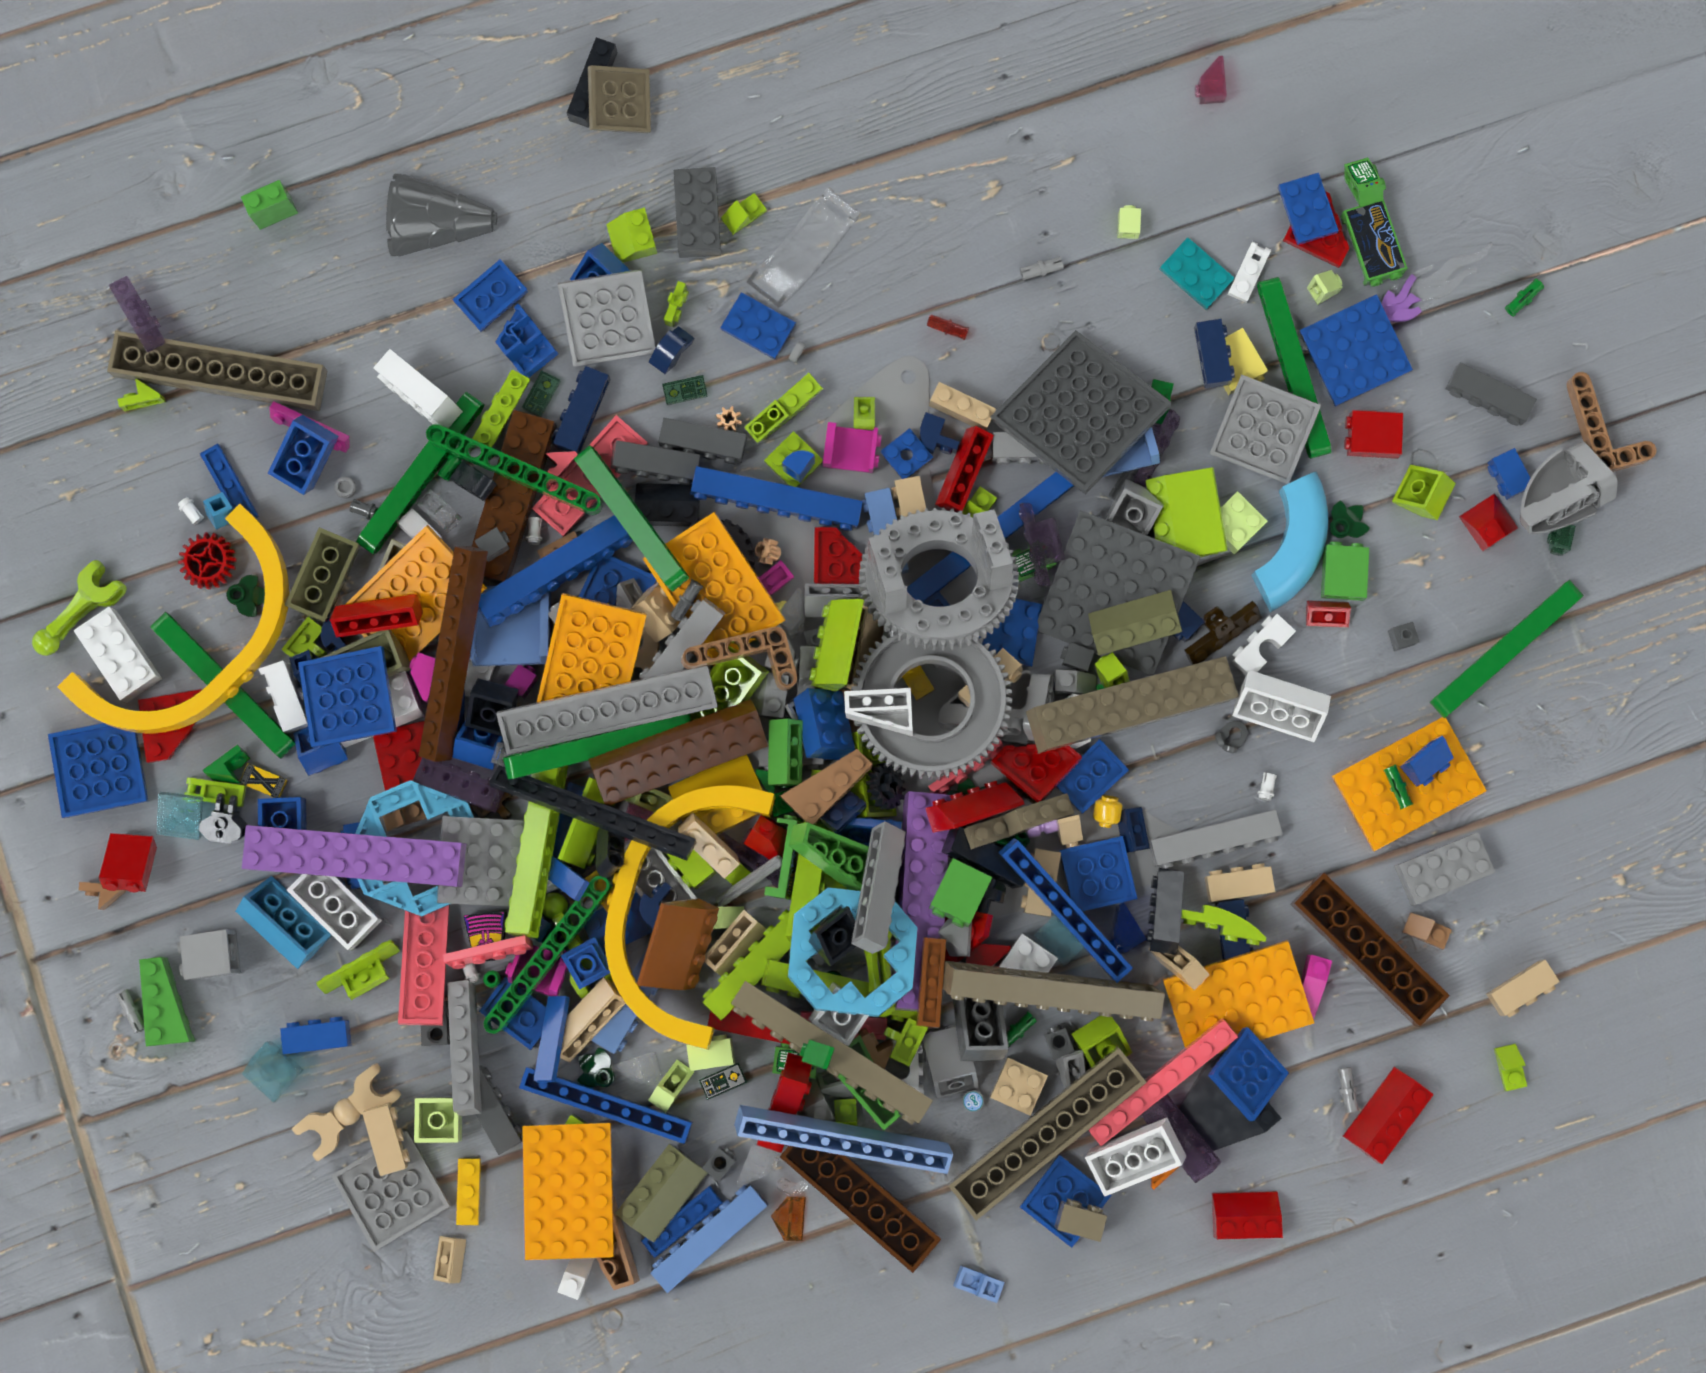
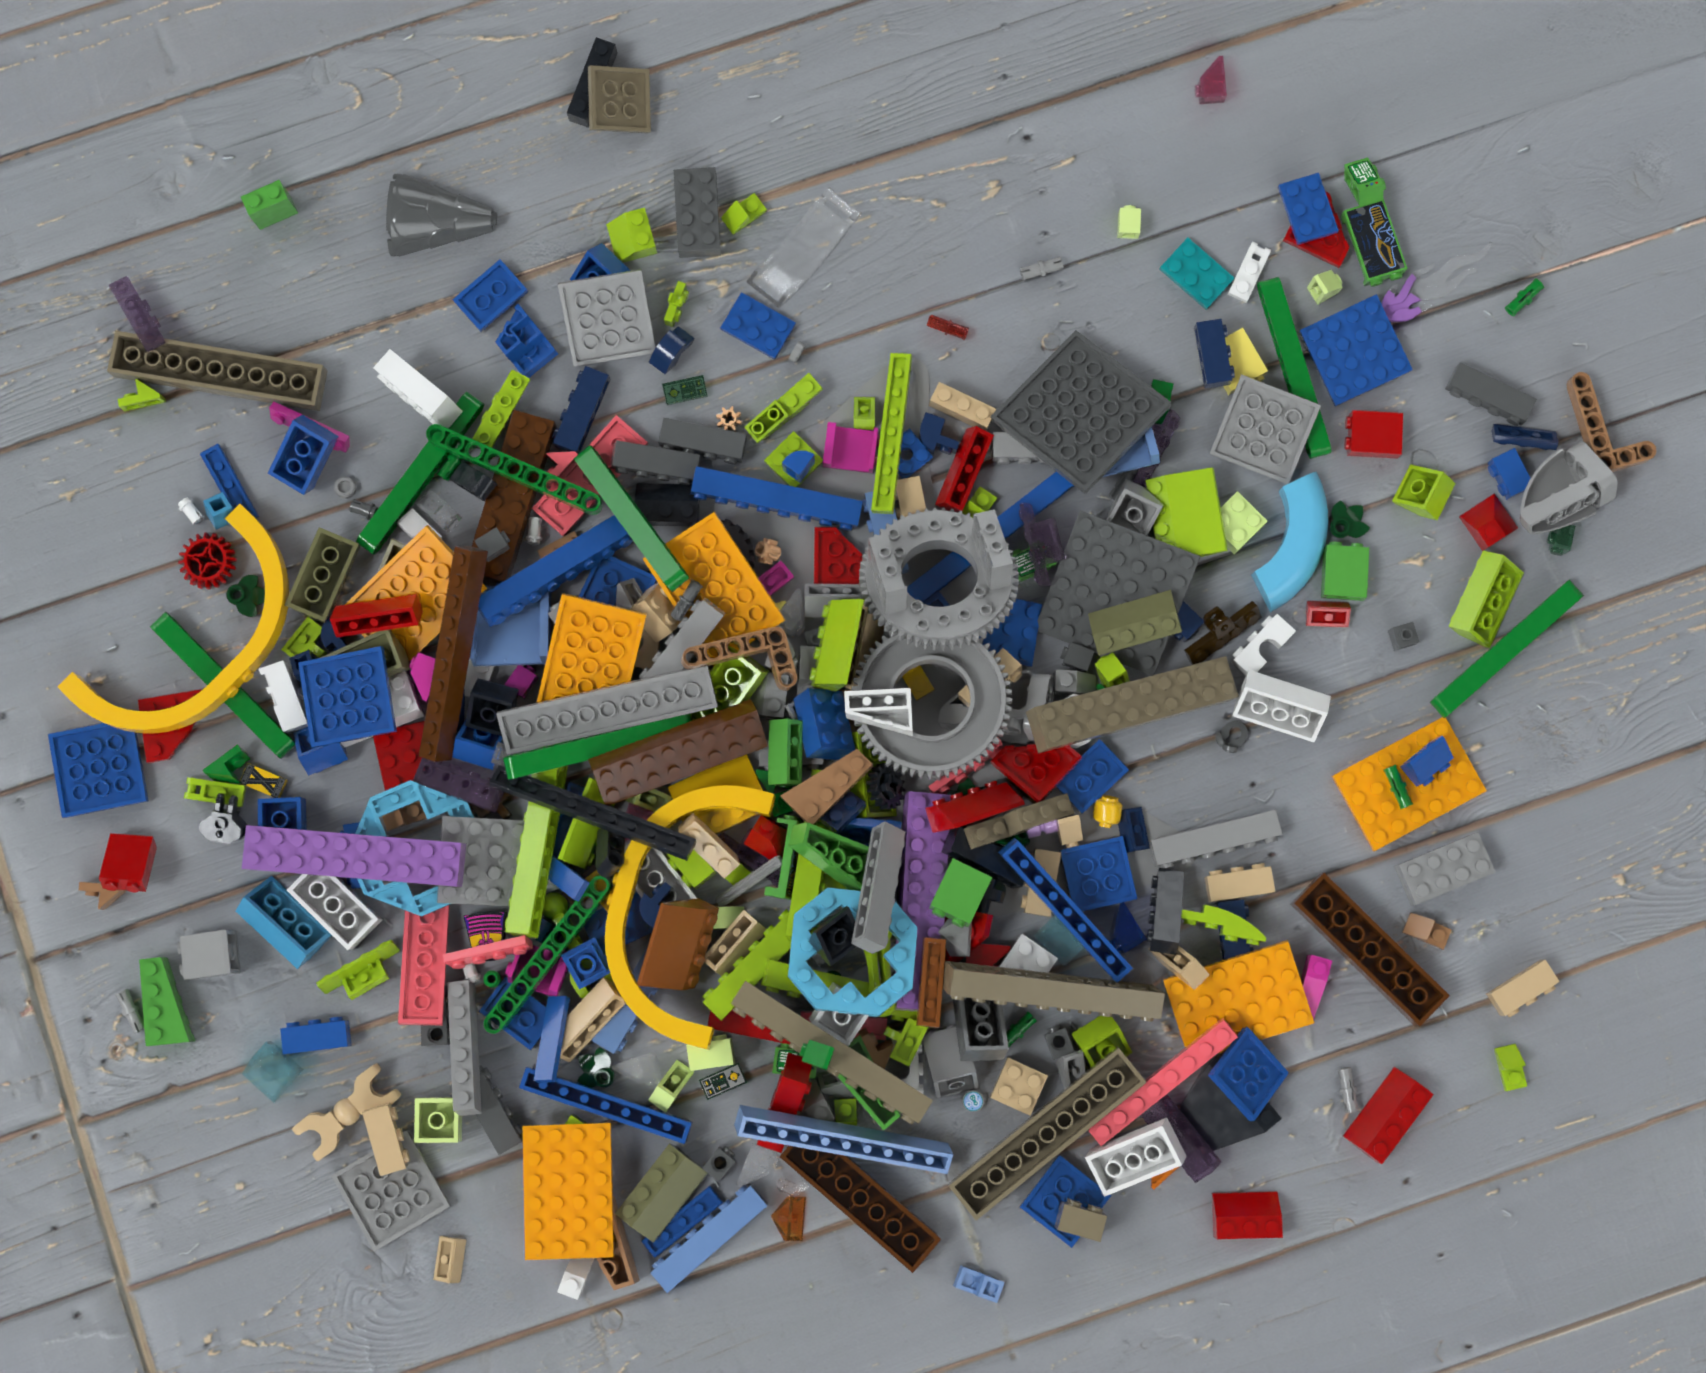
(86, 599): lime piece -> none
(117, 654): white brick -> none
(179, 815): clear light blue plate -> none
(468, 1191): yellow plate -> none
(541, 394): clear green tile -> none
(891, 433): none -> lime plate
(1267, 786): white pin -> none
(1486, 598): none -> lime slope
(1524, 437): none -> dark blue plate

